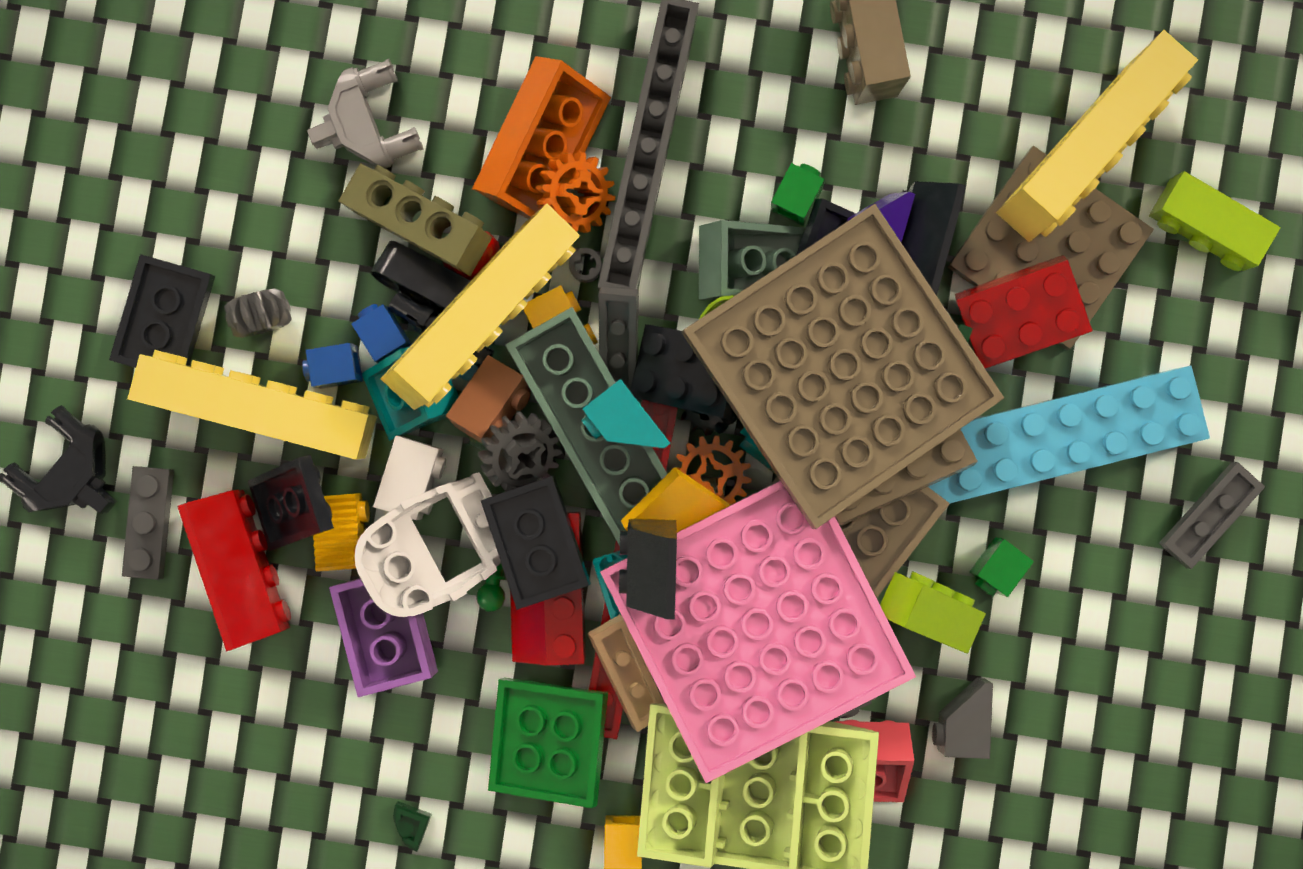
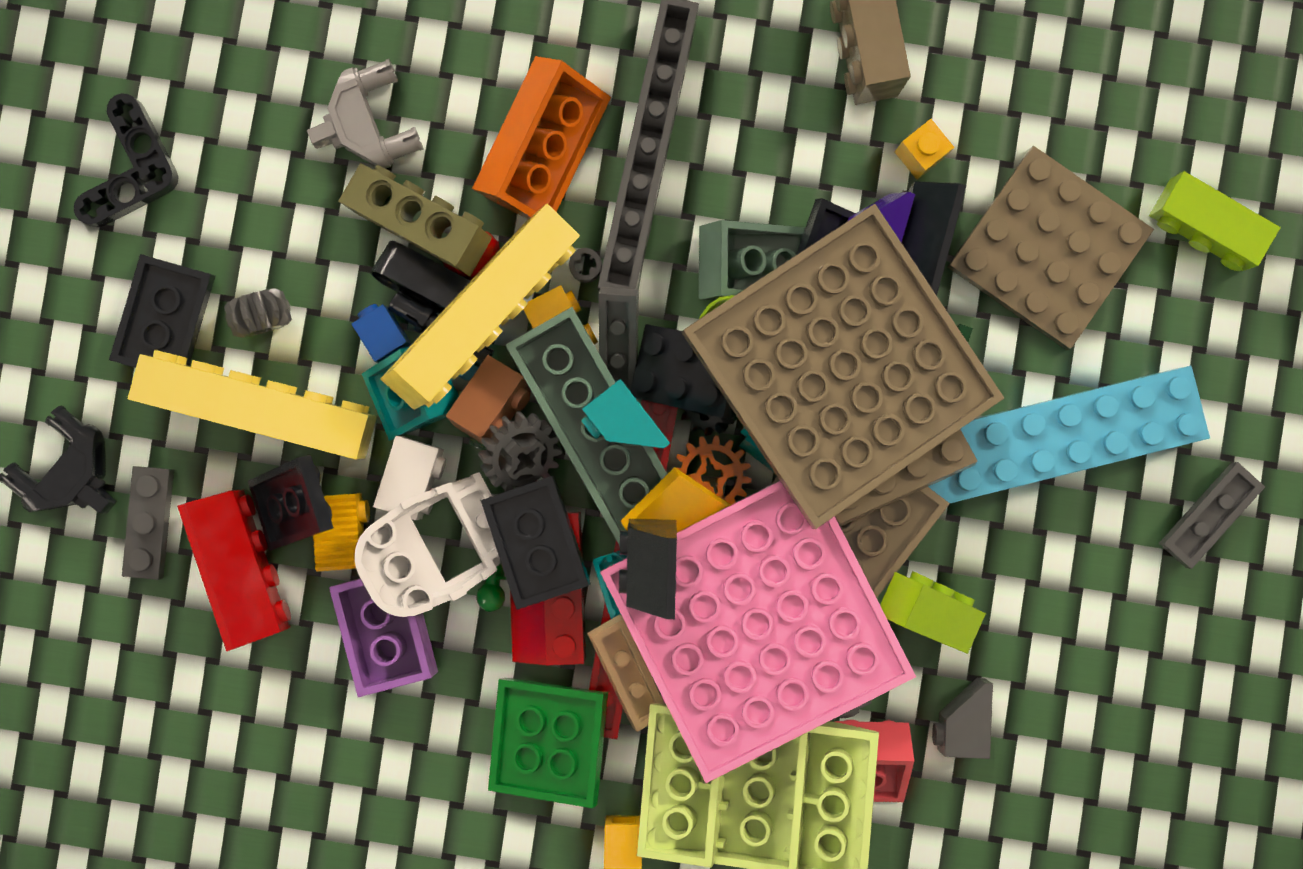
(143, 167): none -> black beam
(332, 366): blue brick -> none
(411, 824): dark green tile -> none
(581, 177): orange gear -> none
(798, 193): green brick -> none
(924, 149): none -> yellow brick
(1000, 568): green brick -> none
(1024, 311): red brick -> none
(1098, 138): light yellow brick -> none

